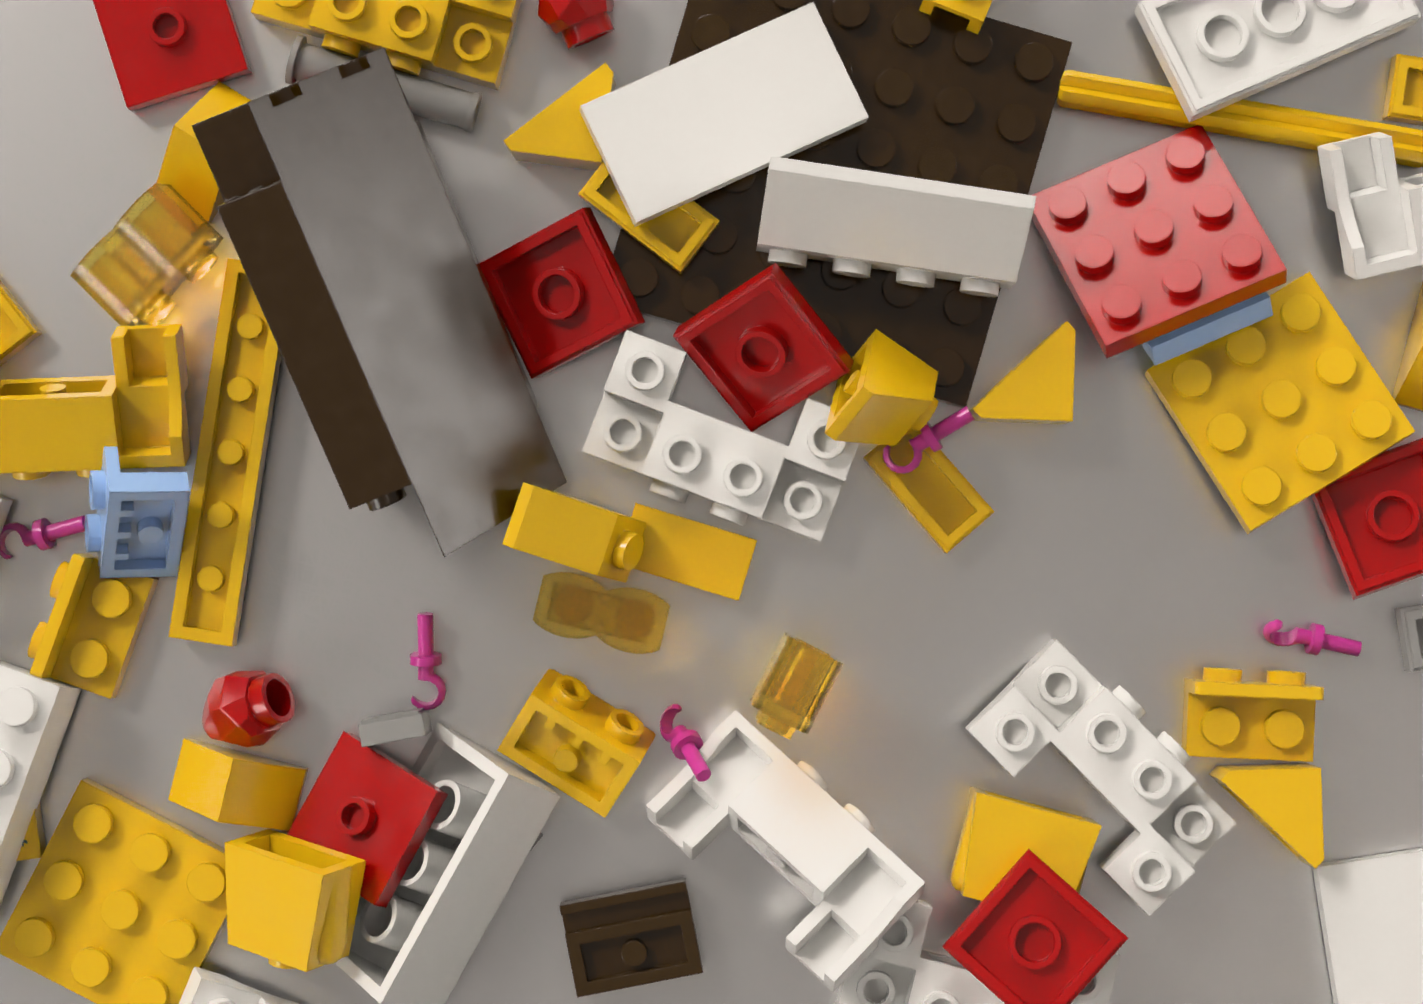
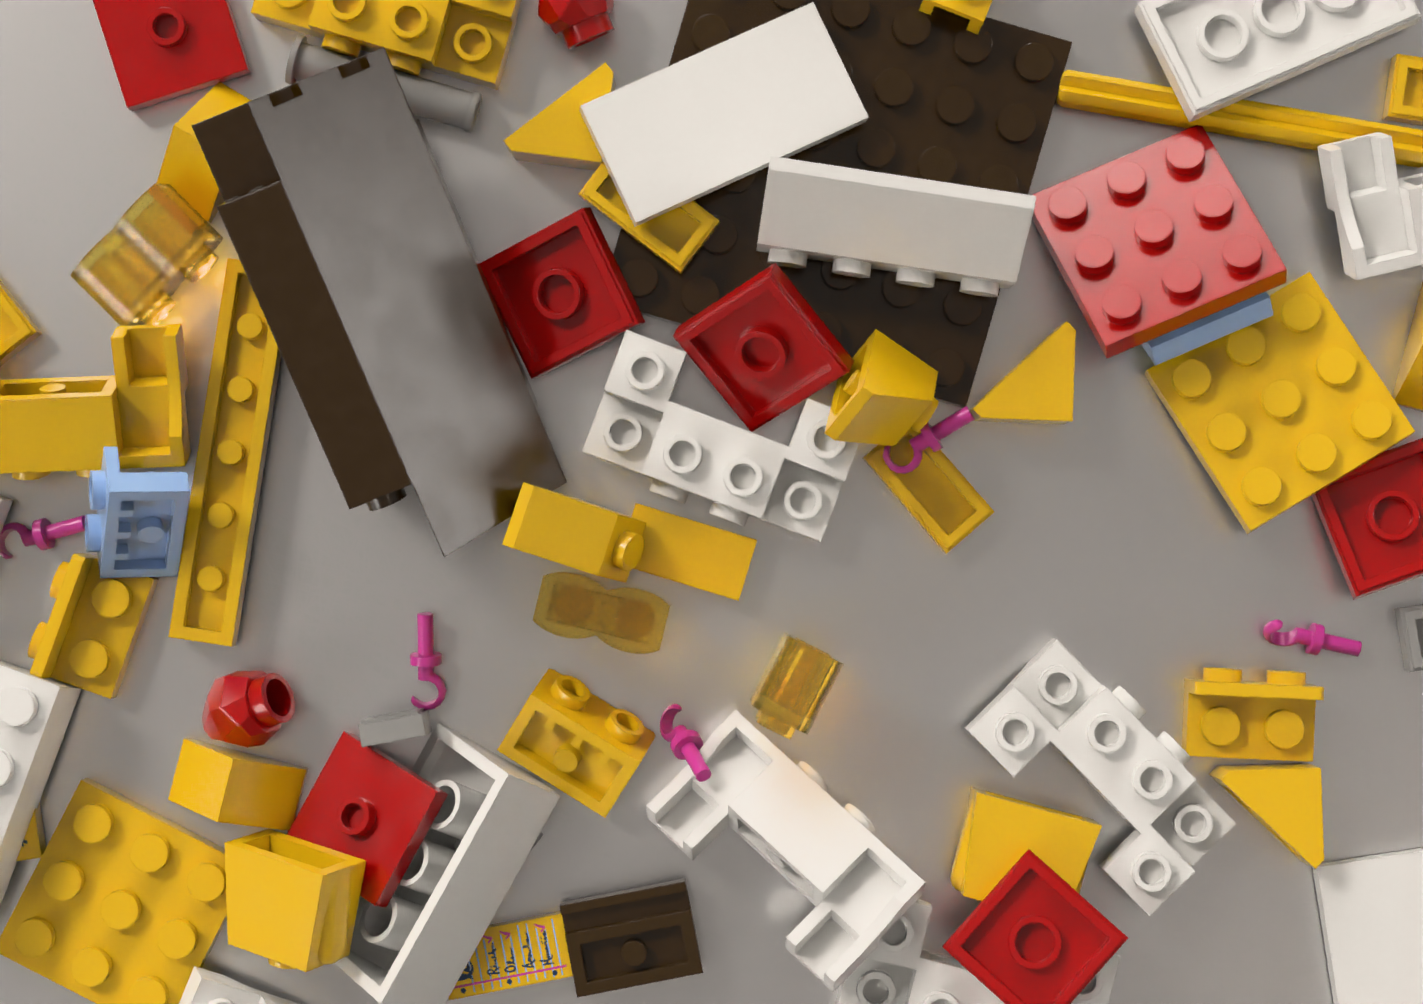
(516, 956): none -> yellow tile

